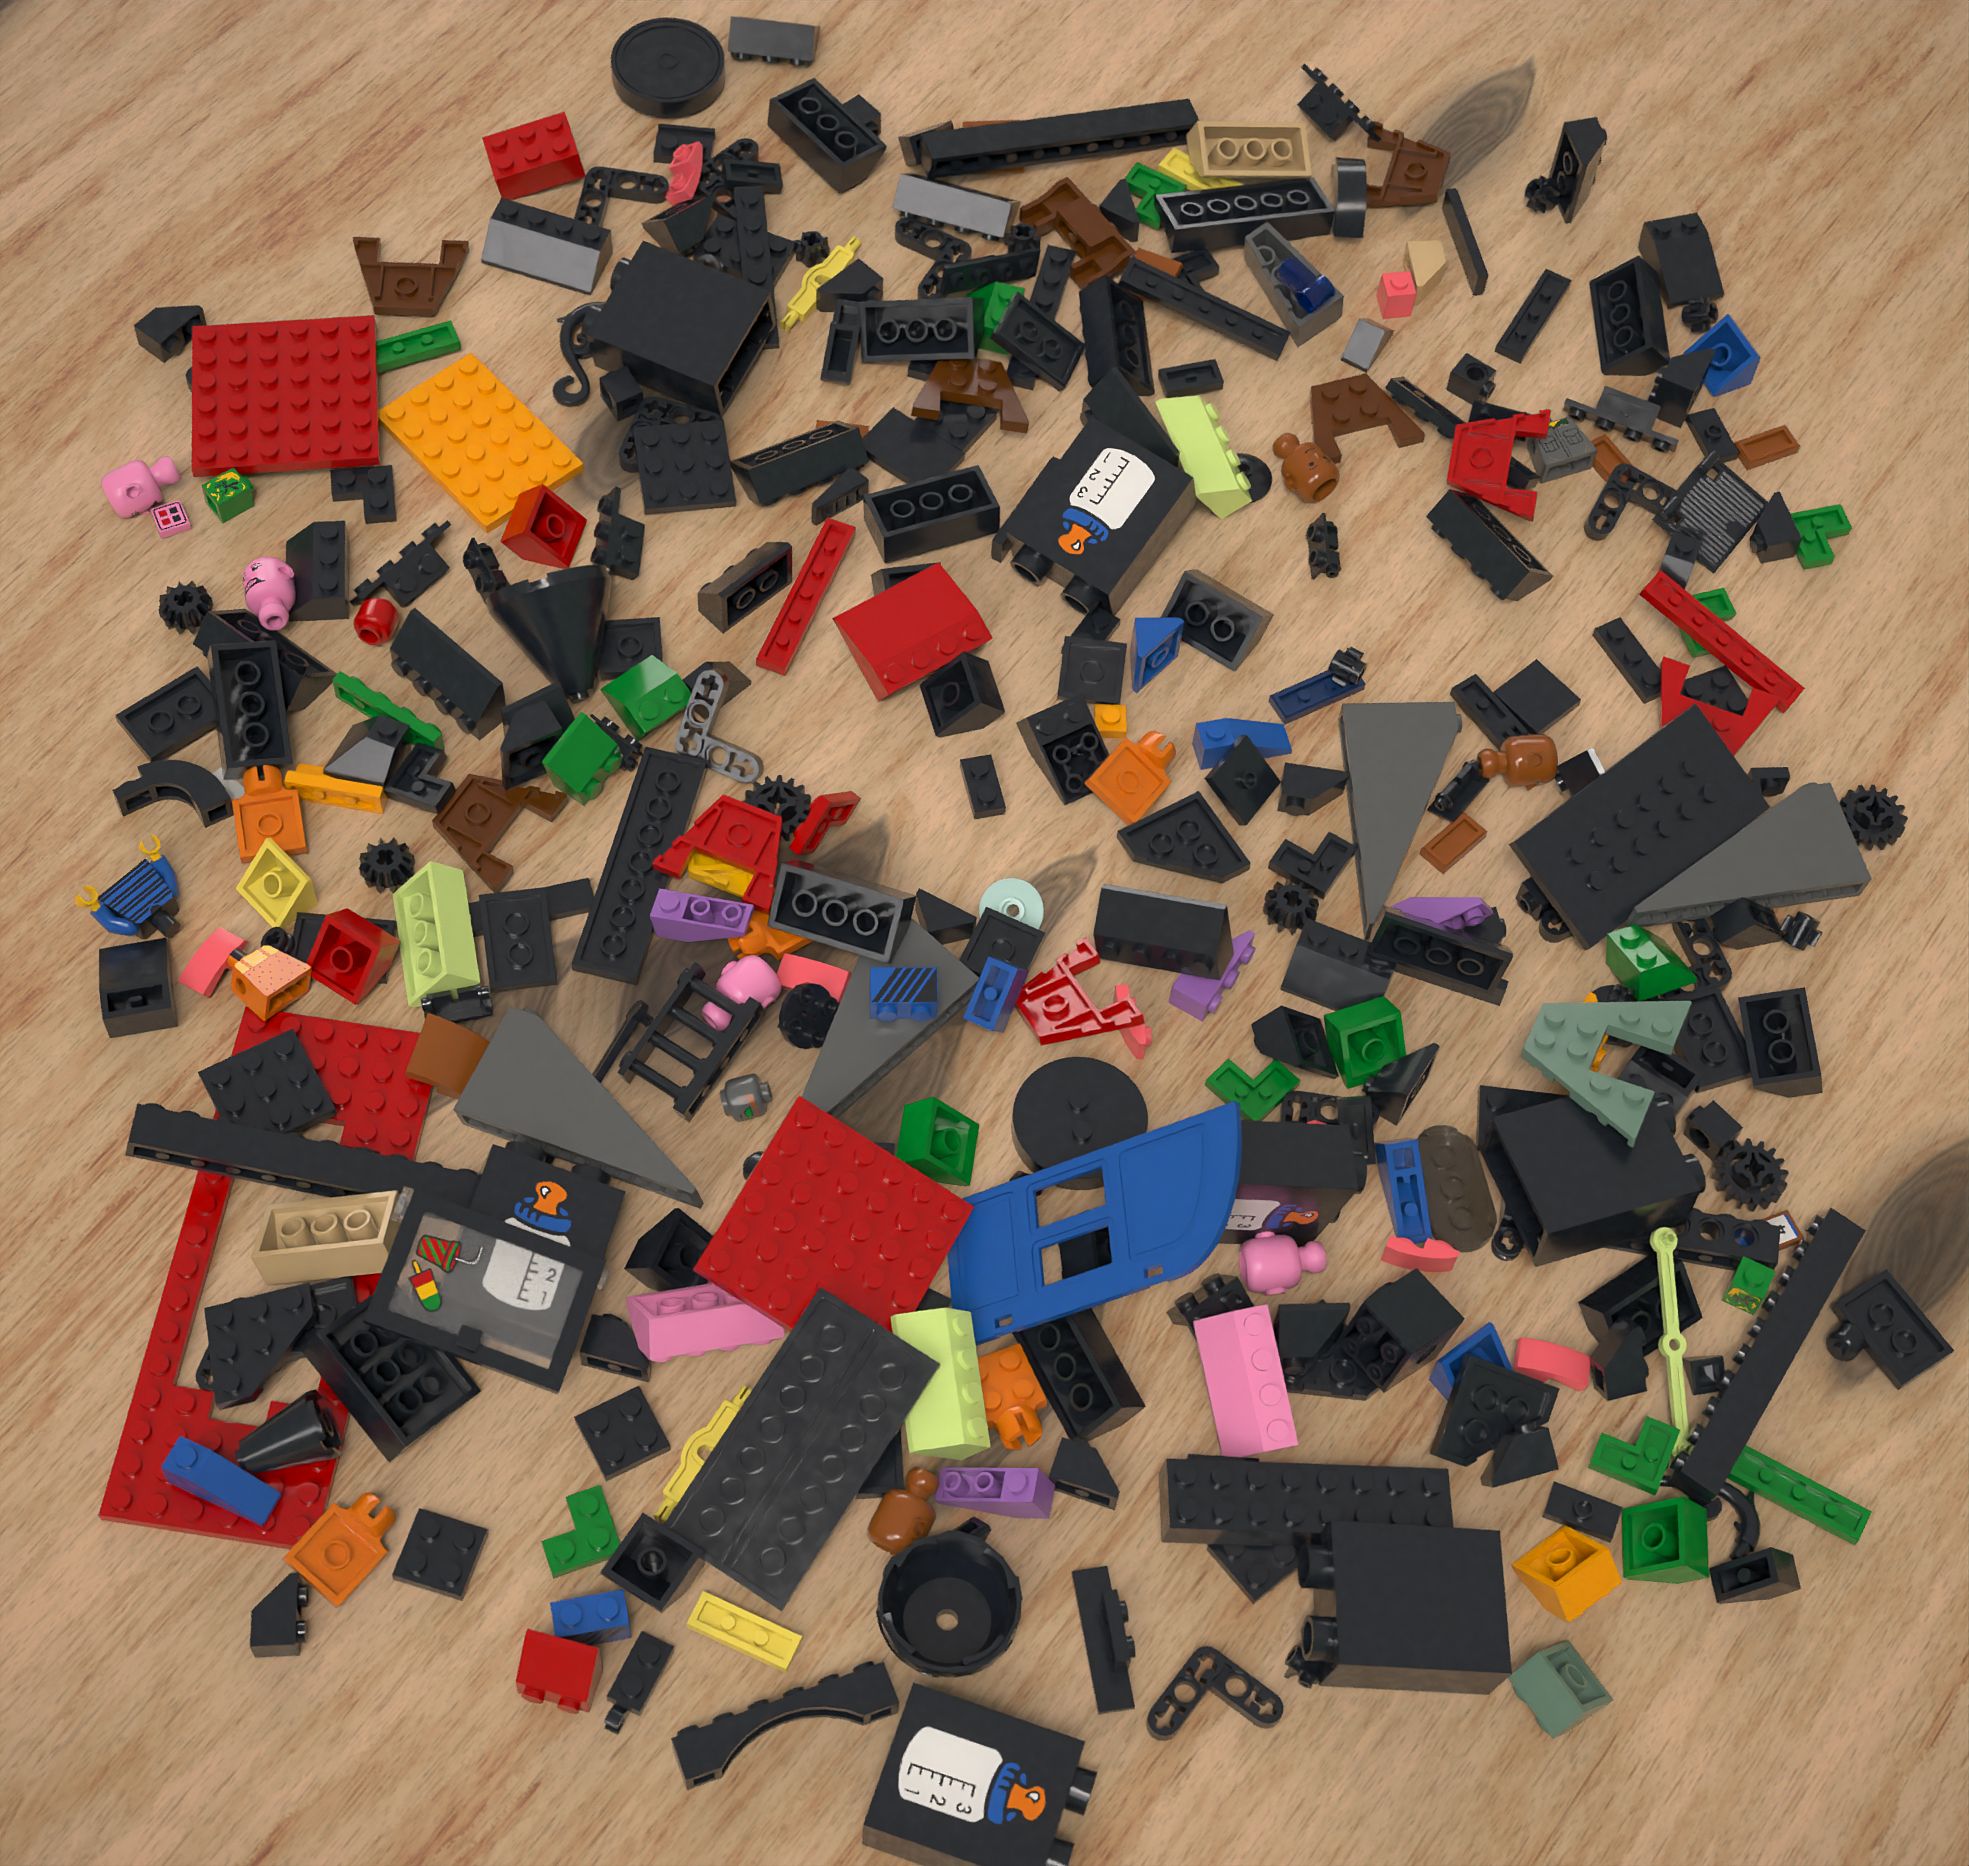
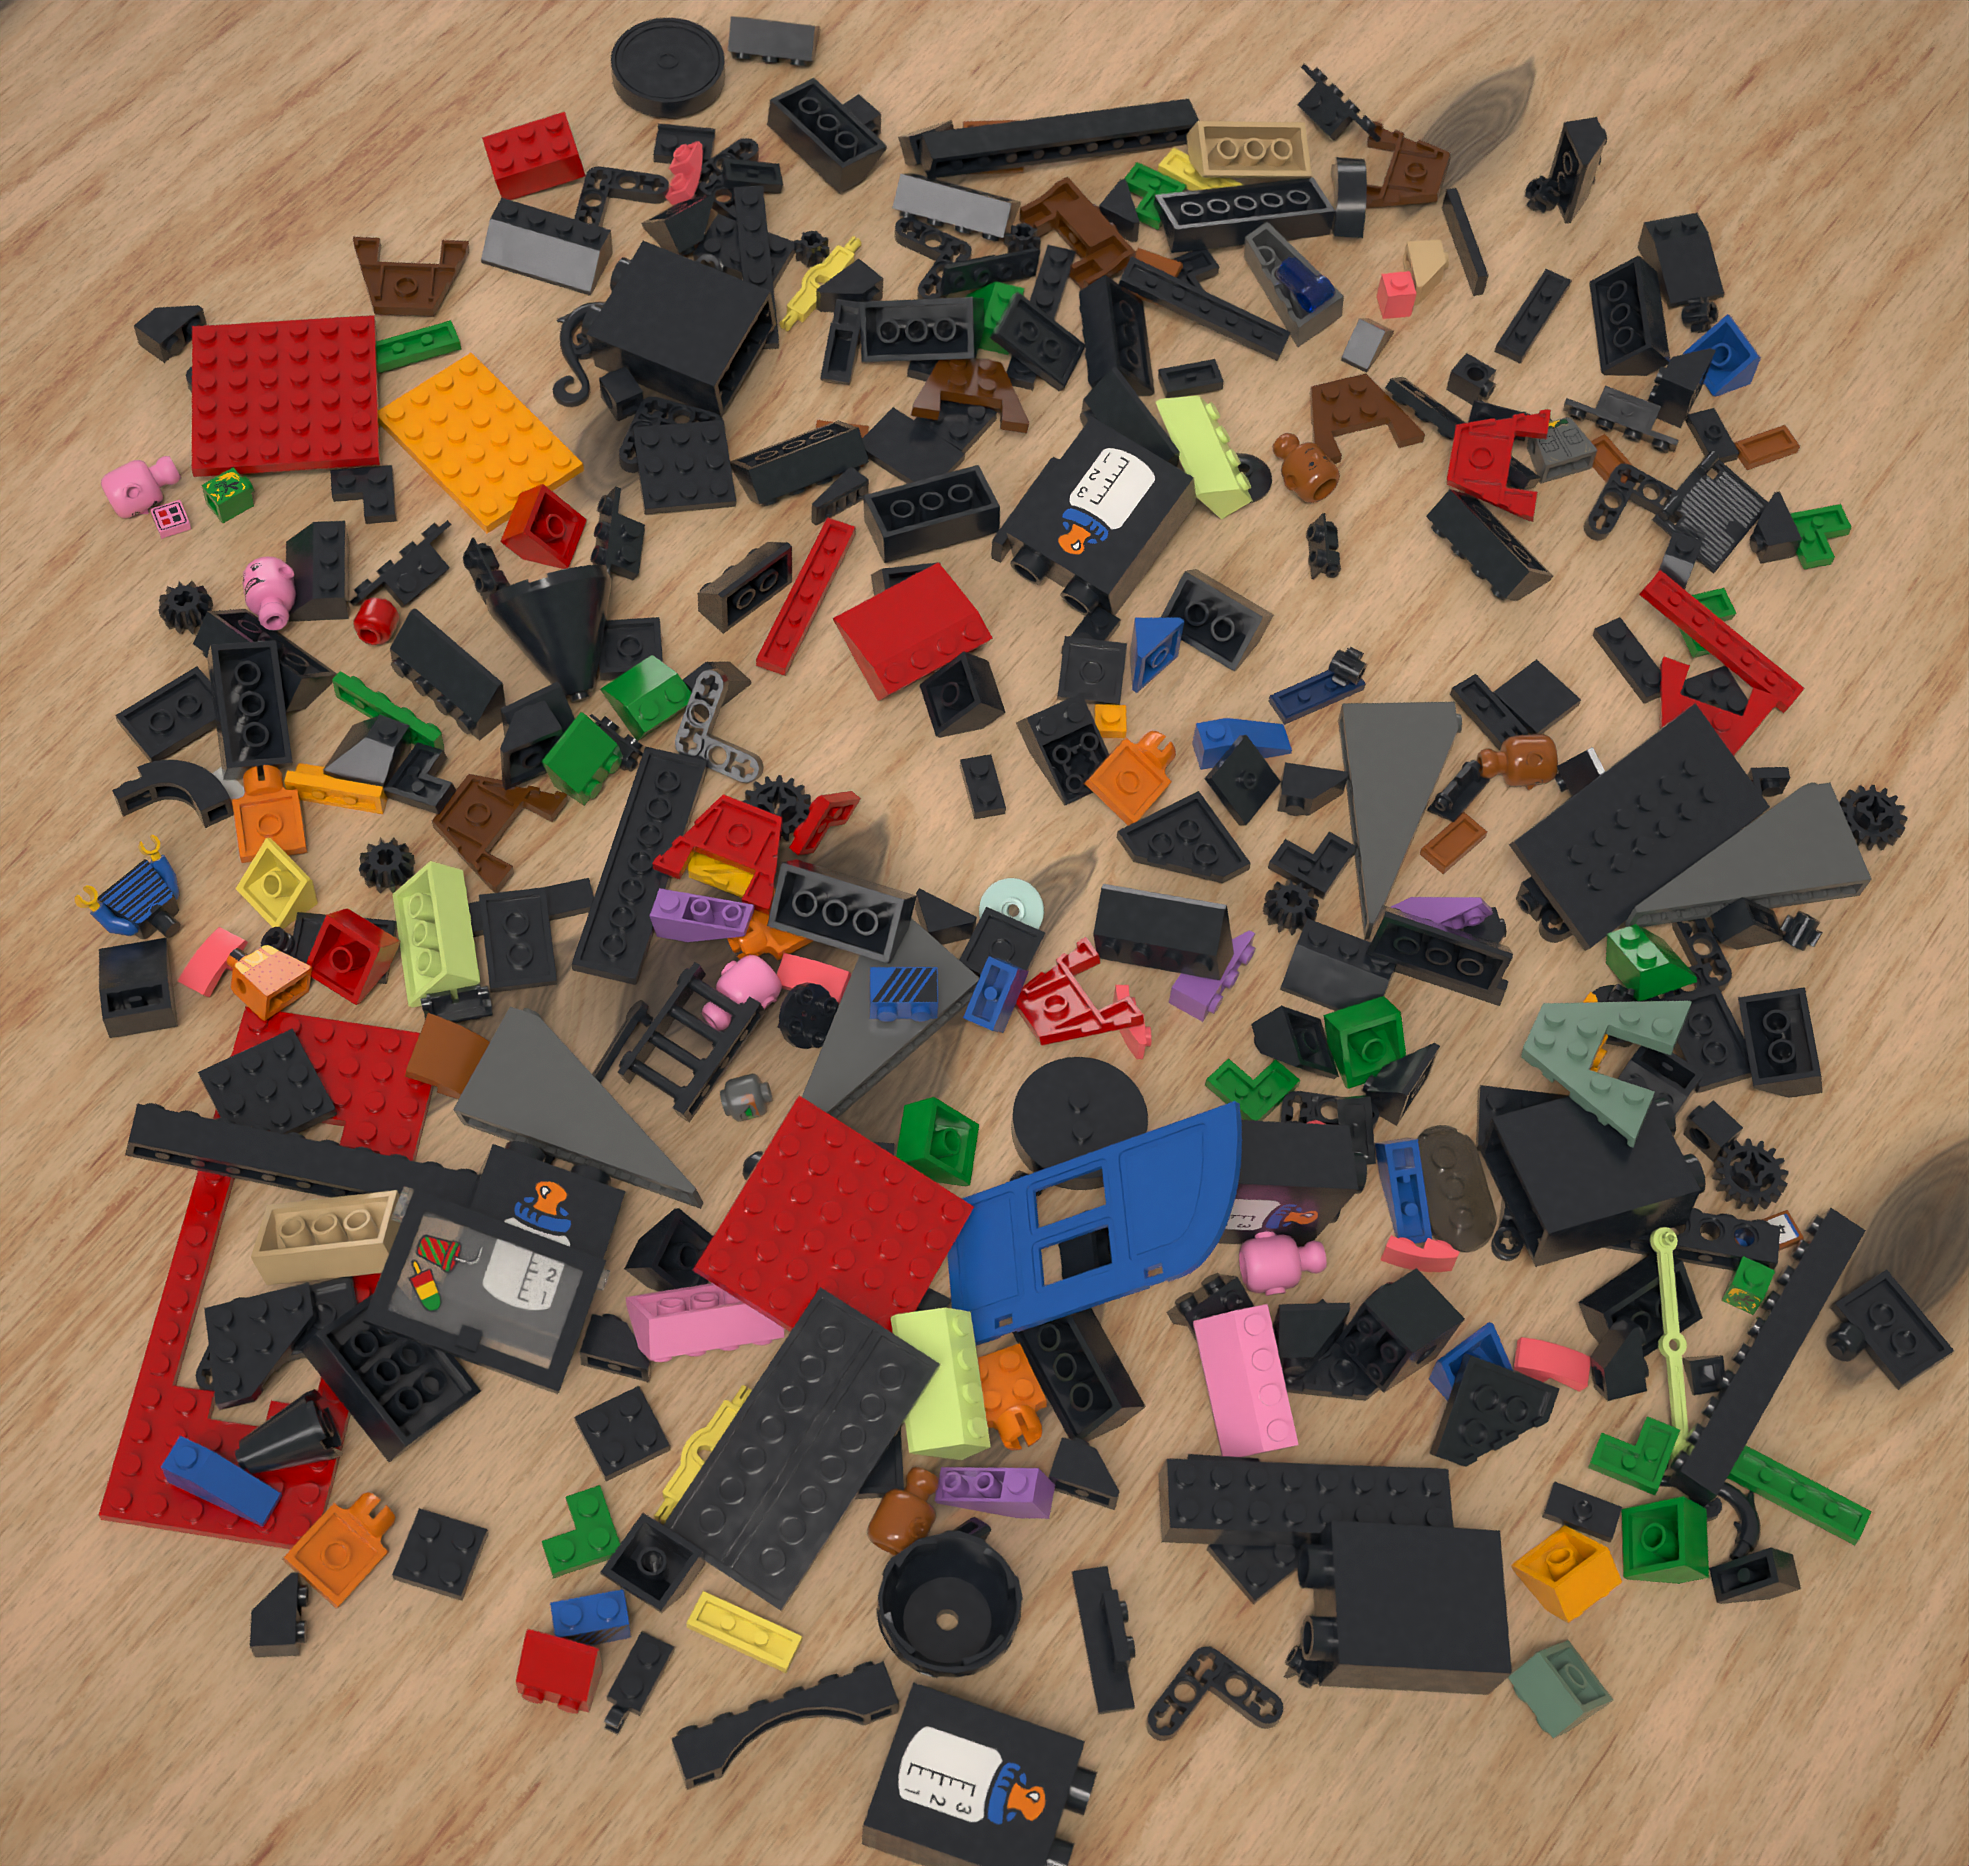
(1521, 1456): black slope -> none

